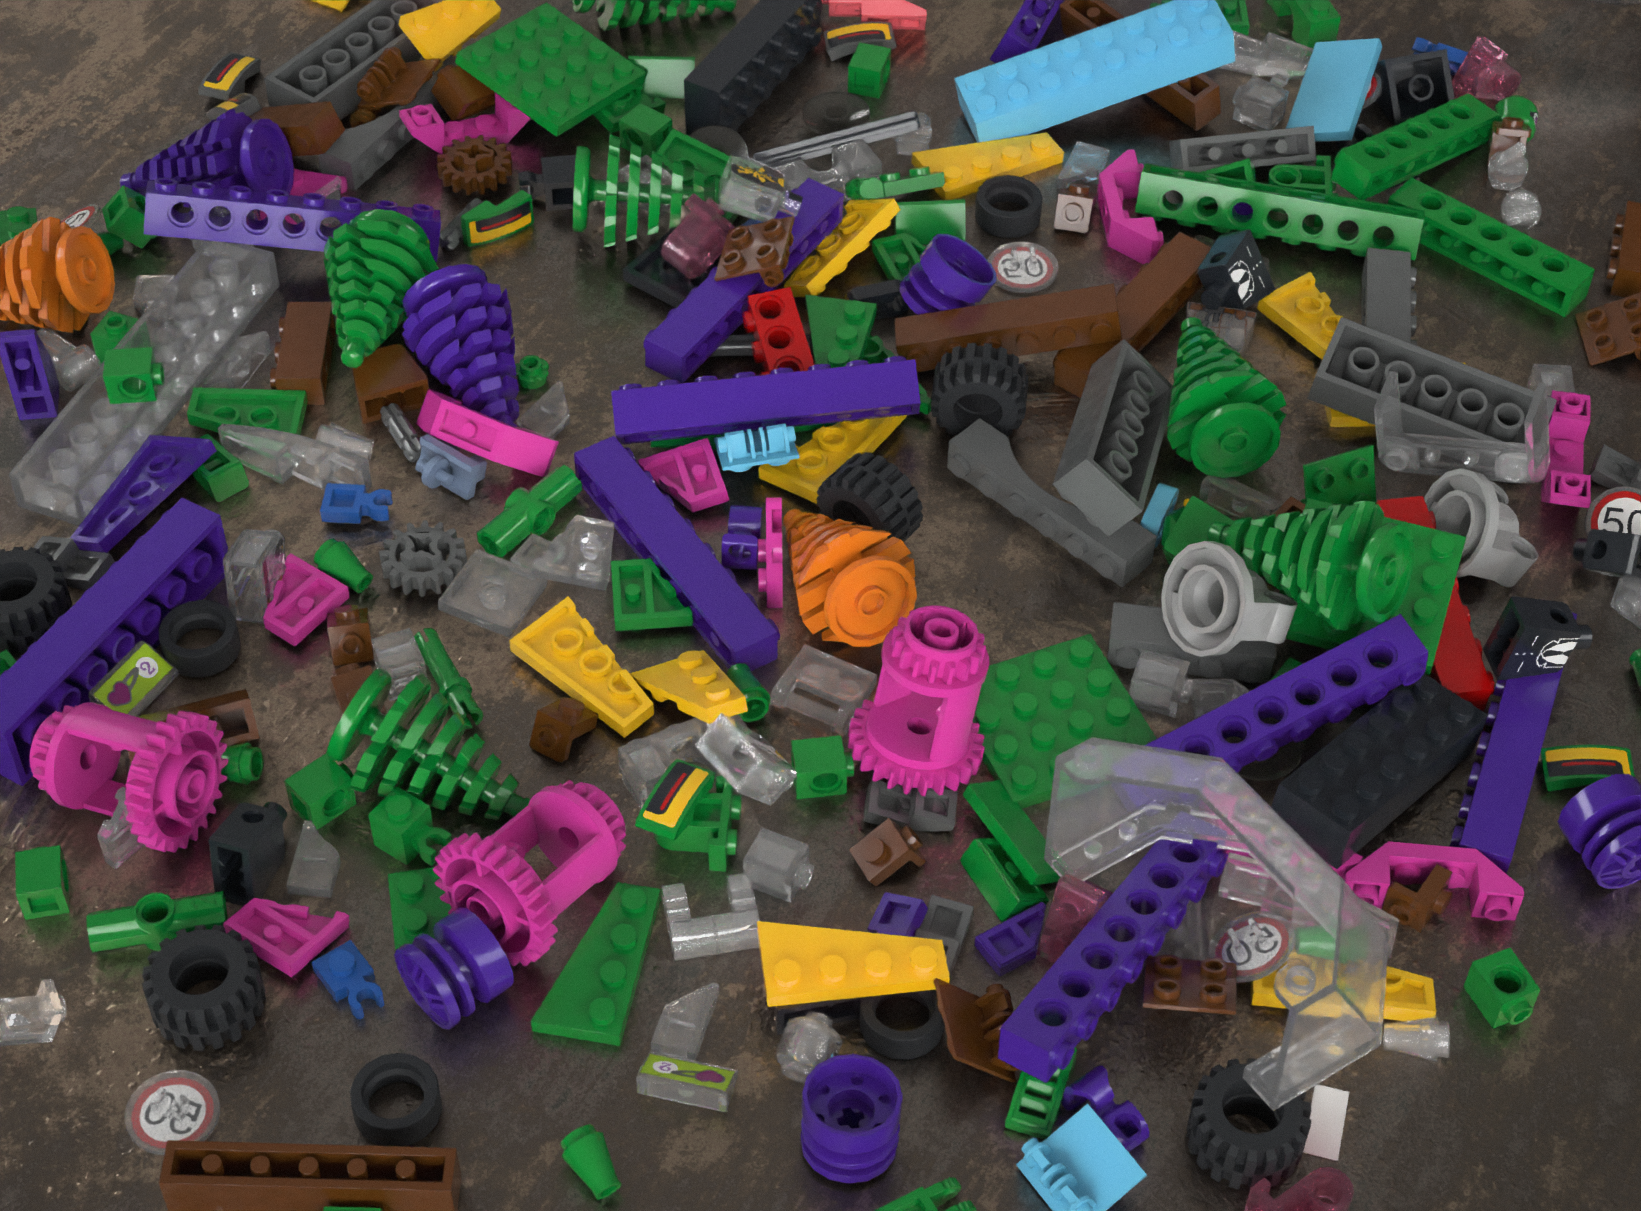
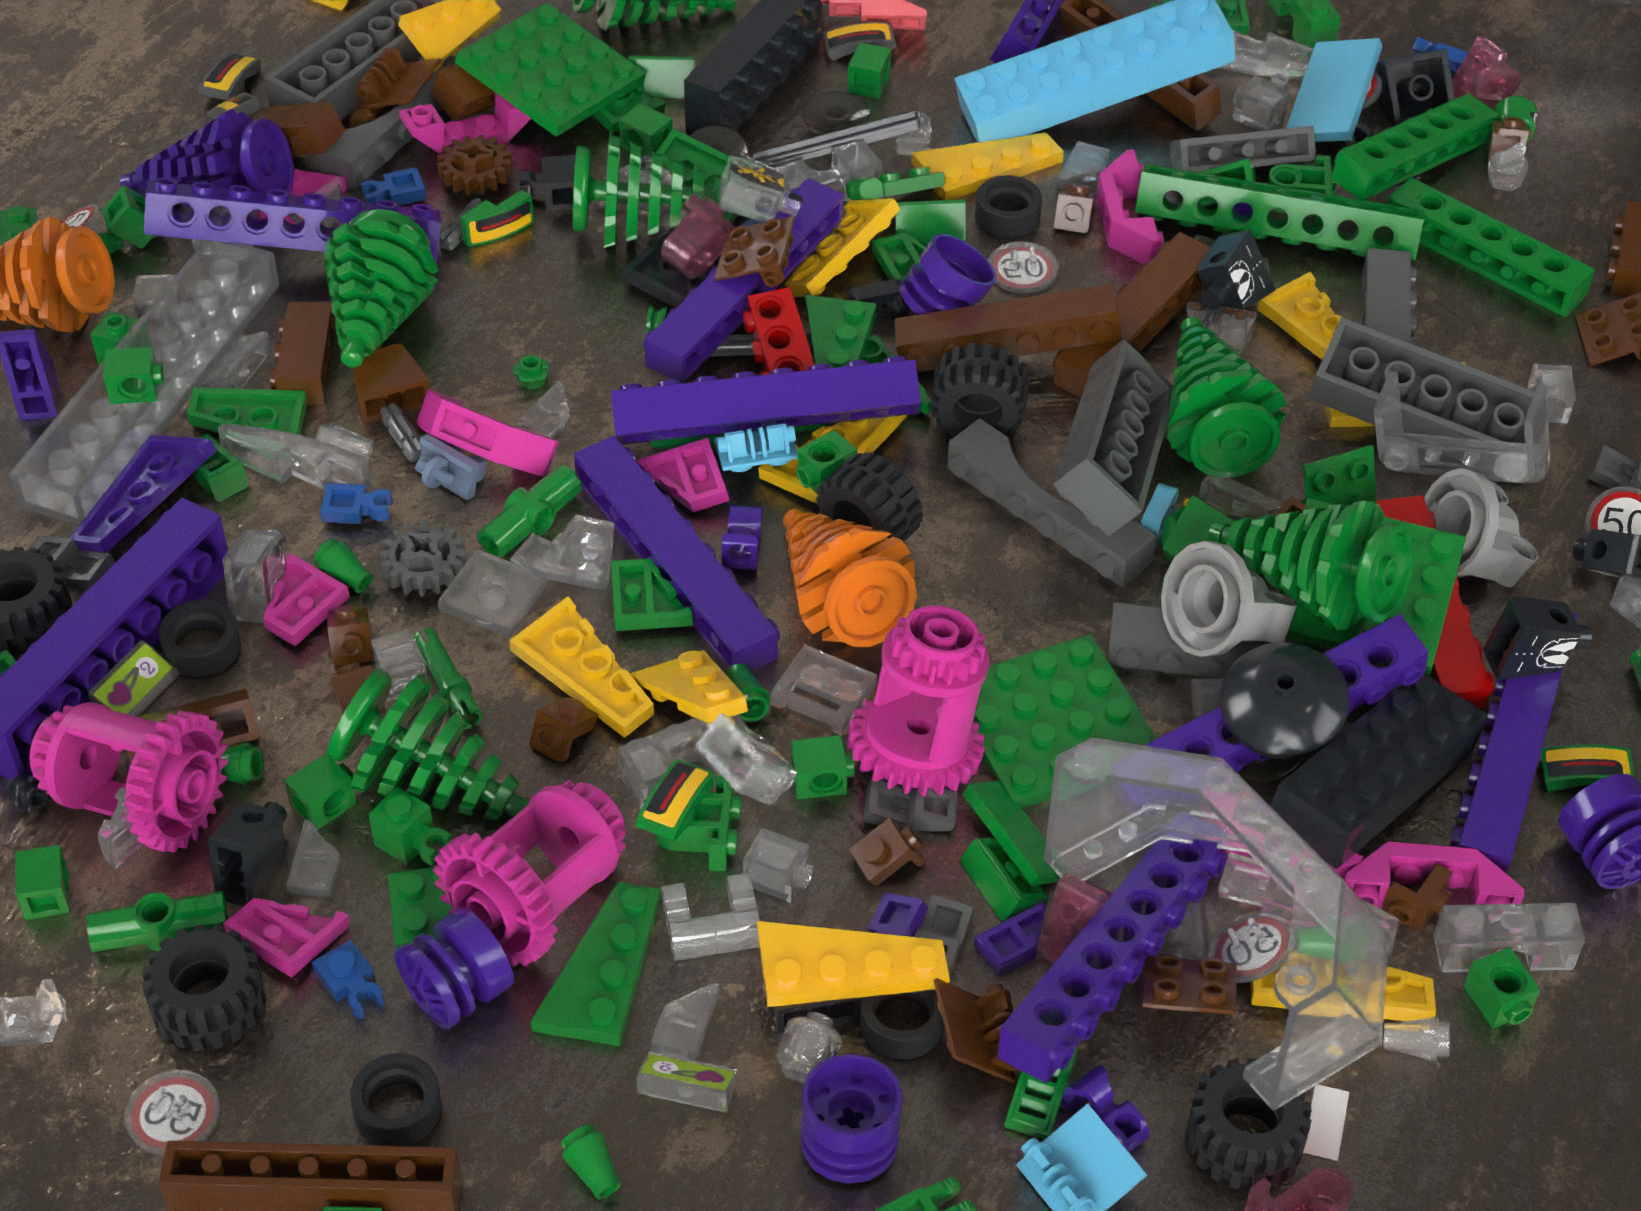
(25, 793): none -> black plate
(71, 363): clear piece -> none
(398, 186): none -> blue plate
(464, 337): dark purple plant -> none
(655, 317): none -> green bush
(770, 552): dark pink wing -> none
(822, 458): none -> green brick
(1160, 683): clear brick -> none
(1281, 720): none -> black dish
(1520, 209): clear piece -> none
(1544, 931): none -> clear arch
(1568, 427): dark pink slope -> none

